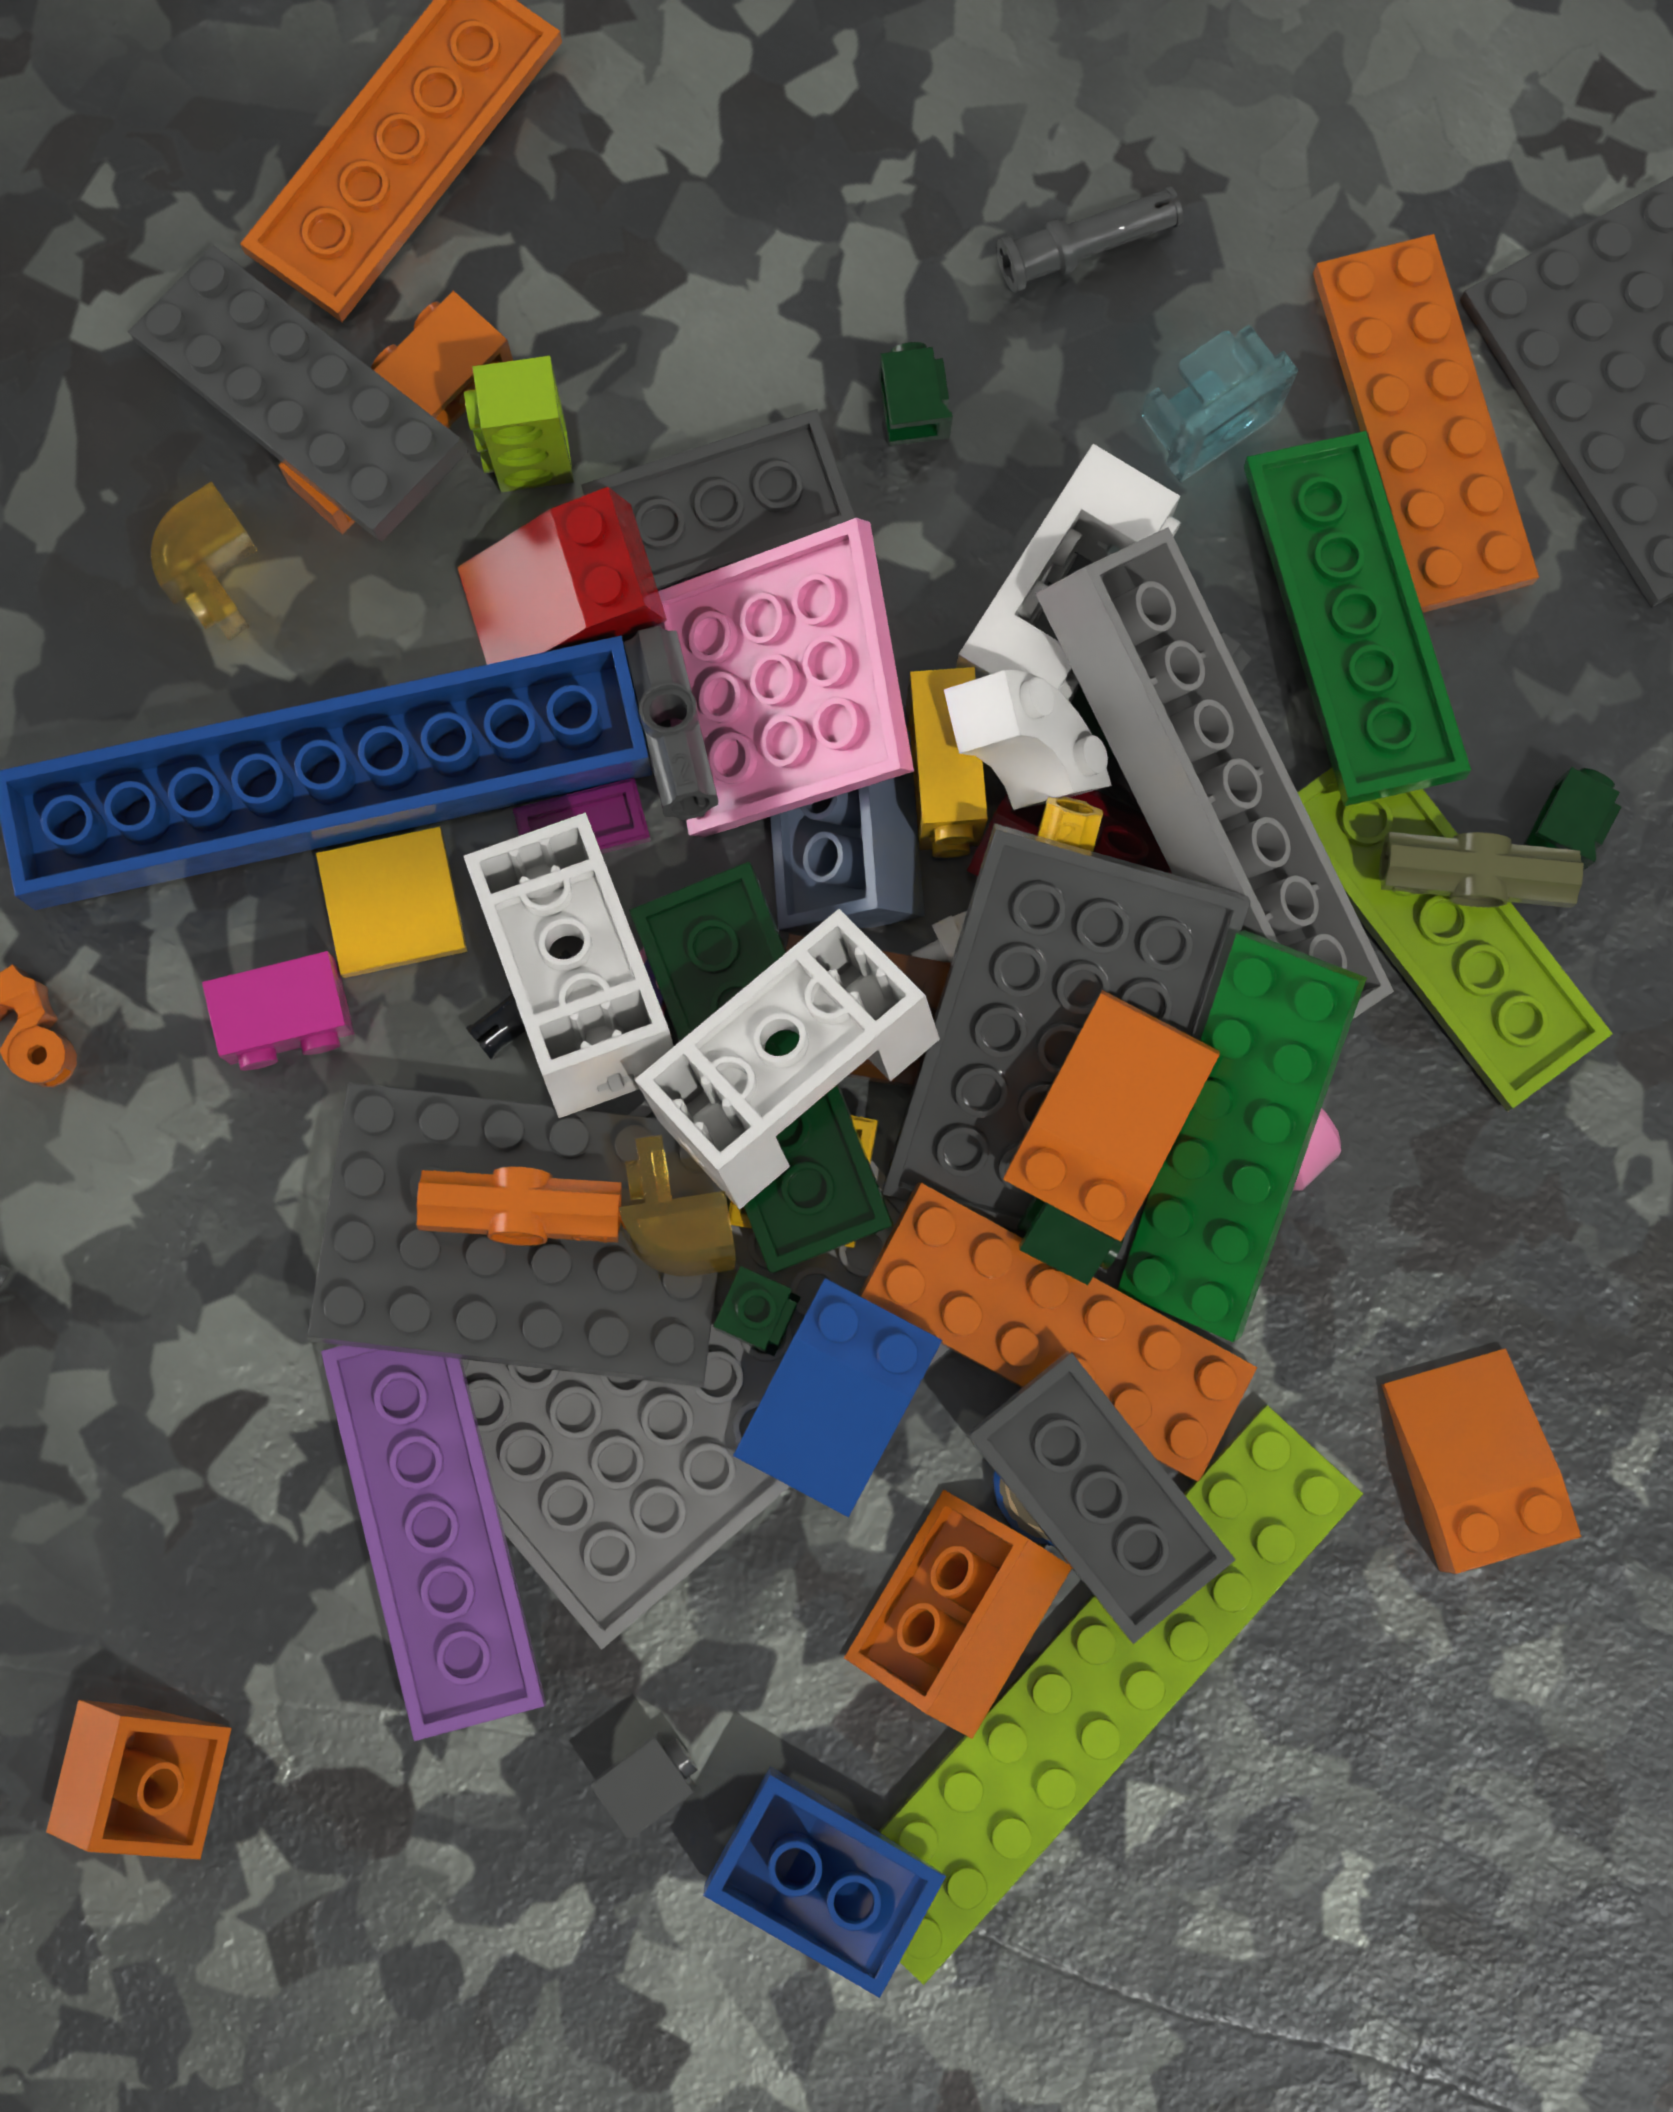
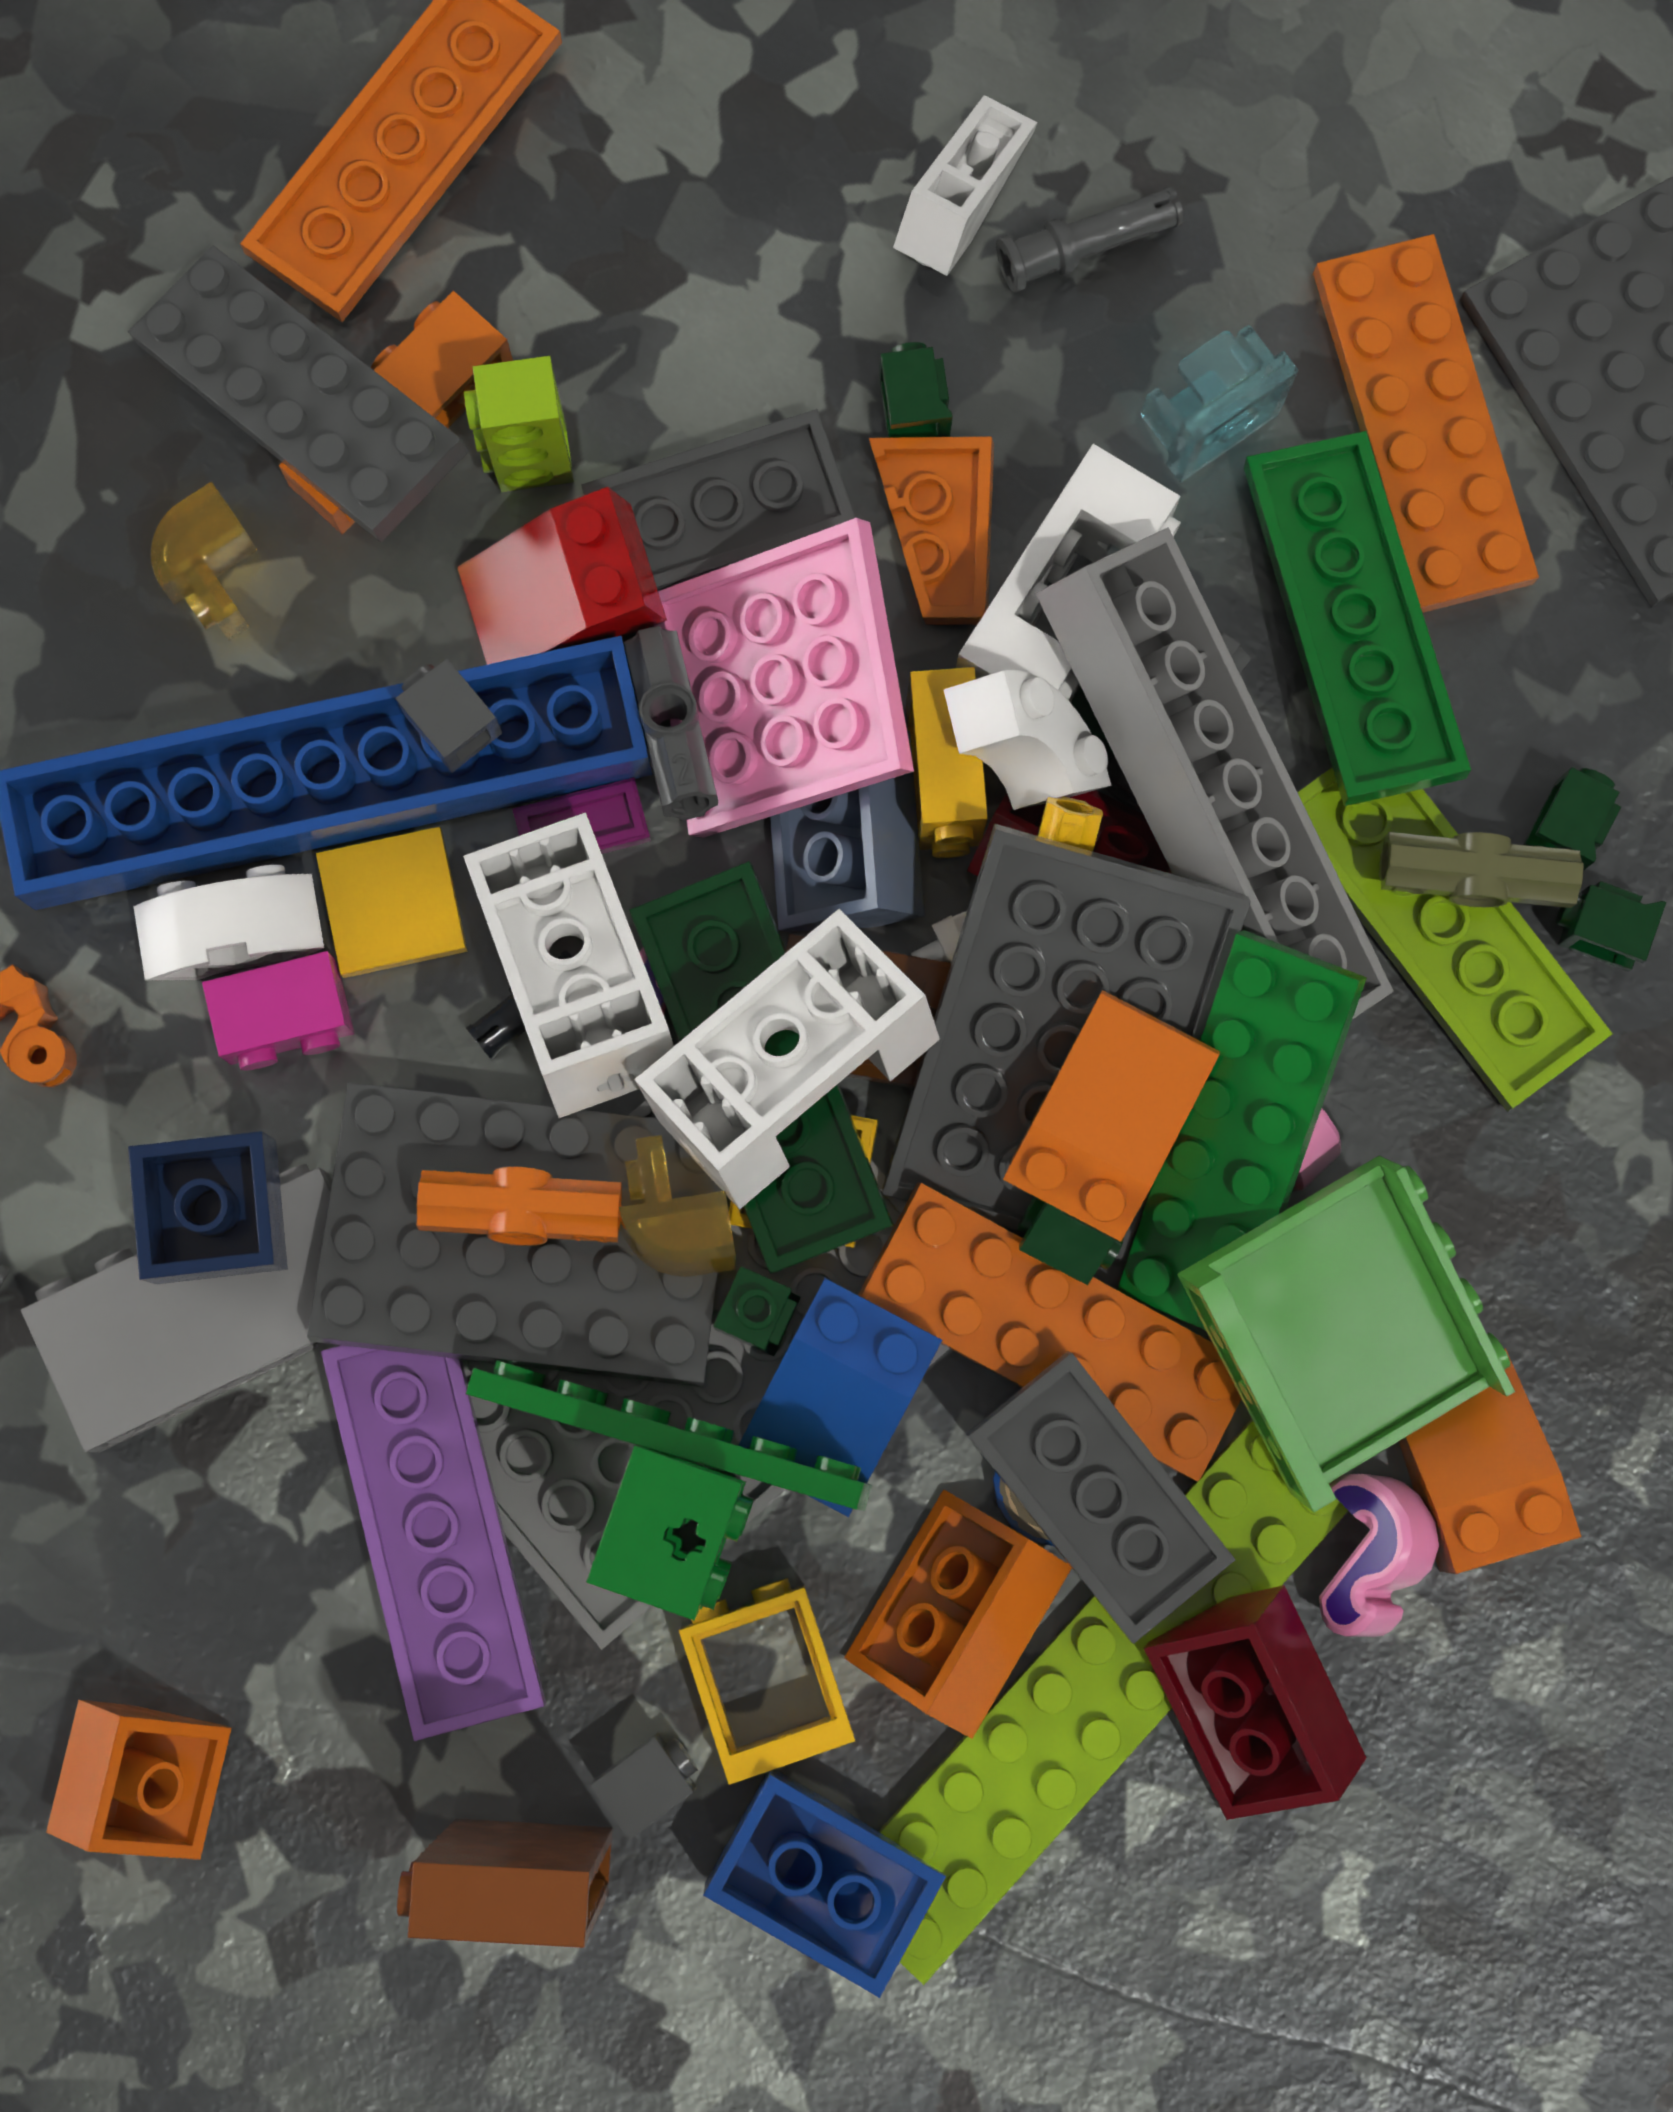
(149, 1351): none -> light grey brick
(207, 1208): none -> dark blue brick
(228, 924): none -> white brick
(447, 713): none -> dark grey brick
(508, 1883): none -> dark orange brick
(639, 1545): none -> green plate
(649, 1428): none -> green plate
(787, 1746): none -> yellow window
(943, 520): none -> orange wing
(962, 185): none -> white slope
(1257, 1705): none -> dark red slope
(1345, 1325): none -> bright green panel
(1389, 1558): none -> bright pink animal
(1610, 925): none -> dark green window

